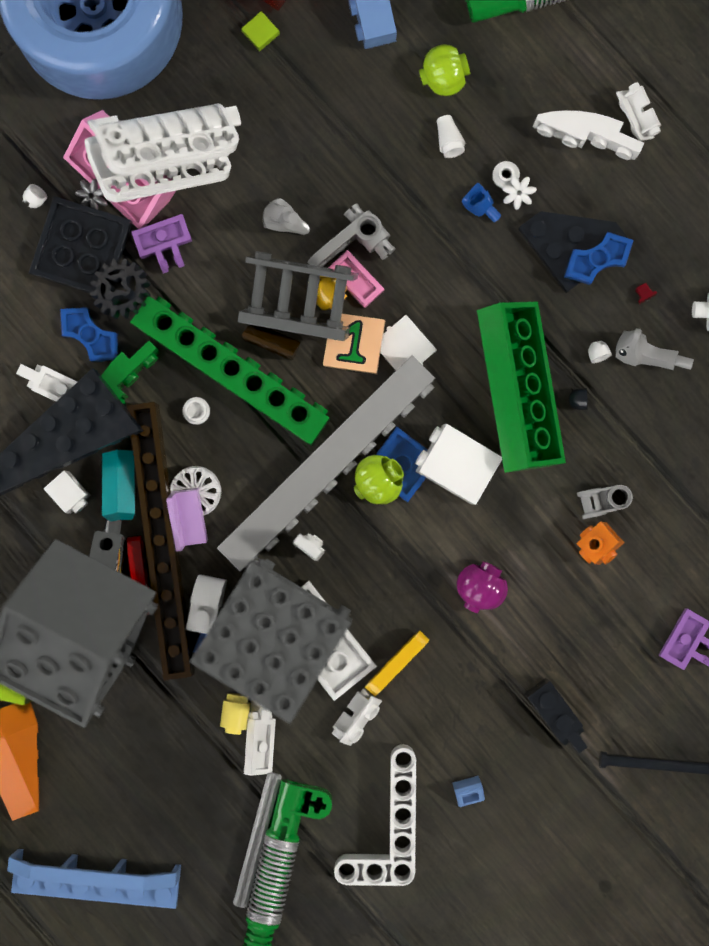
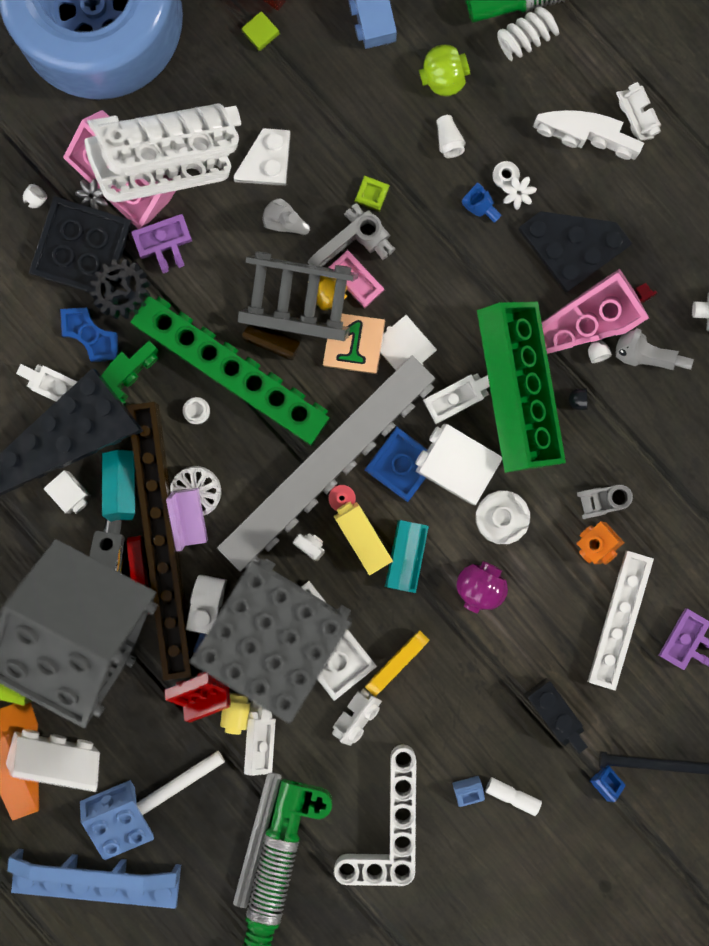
(53, 760): none -> white slope
(115, 820): none -> medium blue bracket
(180, 782): none -> white piece
(199, 696): none -> red bracket
(266, 159): none -> white wing
(341, 490): none -> coral tile
(362, 537): none -> light yellow brick
(372, 193): none -> lime tile
(378, 479): lime plant -> none
(406, 556): none -> teal piece
(457, 397): none -> white hinge
(502, 517): none -> white tile
(510, 795): none -> white piece
(527, 31): none -> white piece
(587, 263): blue tile -> none
(598, 313): none -> bright pink wedge
(608, 784): none -> blue slope
(620, 620): none -> white plate

